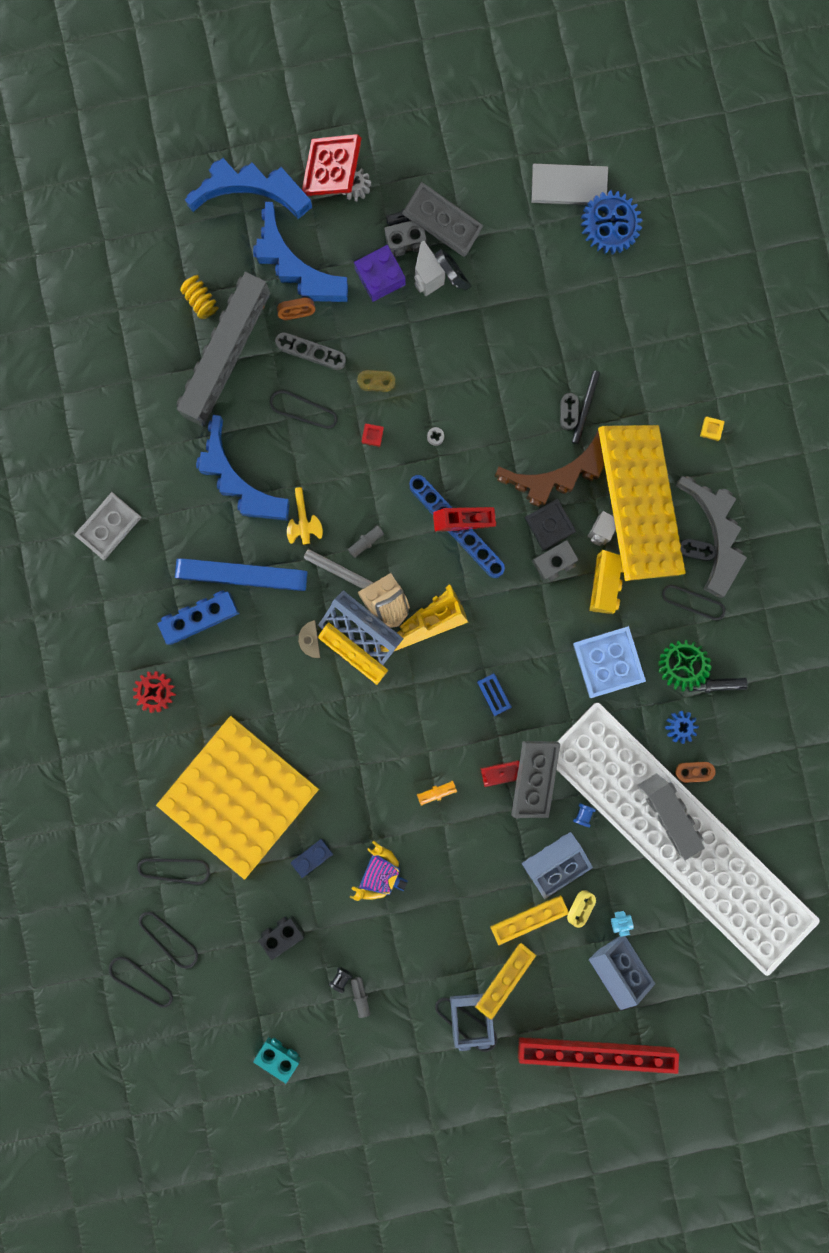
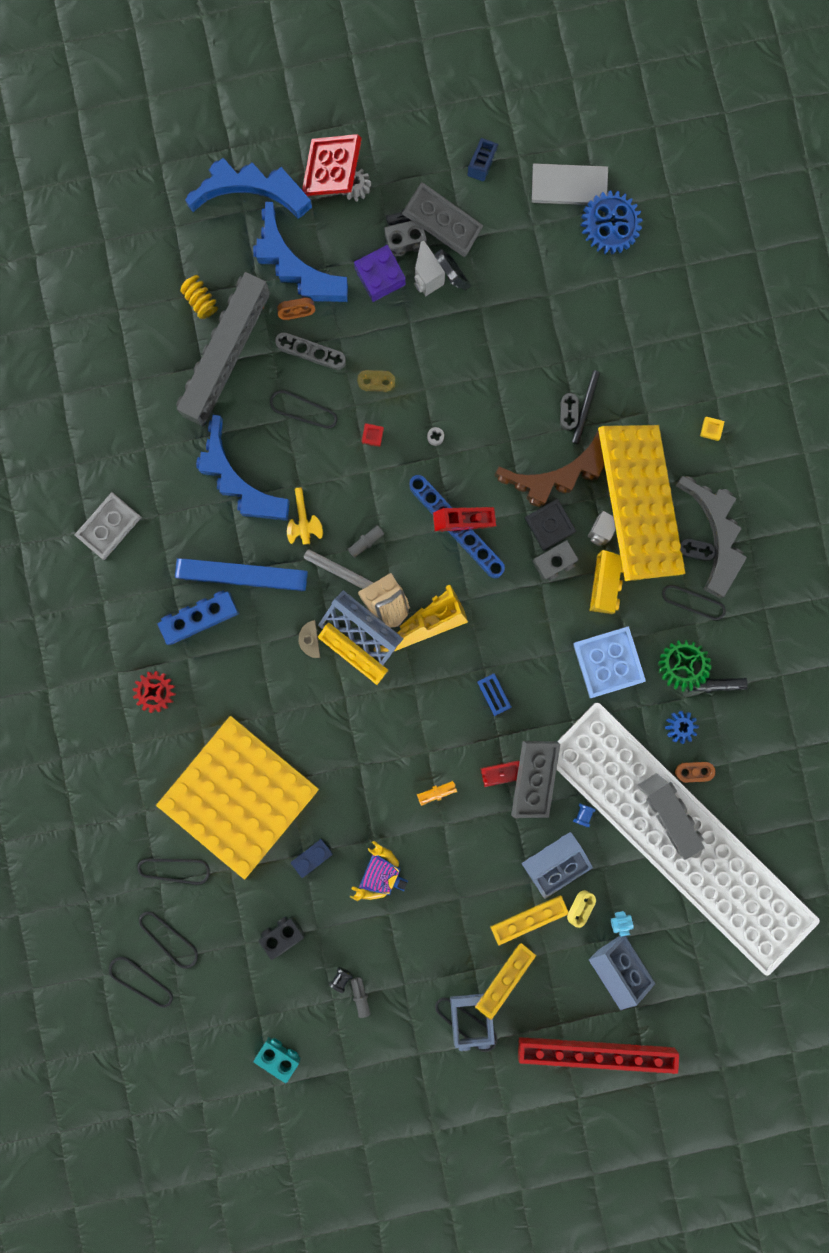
(479, 170): none -> dark blue slope

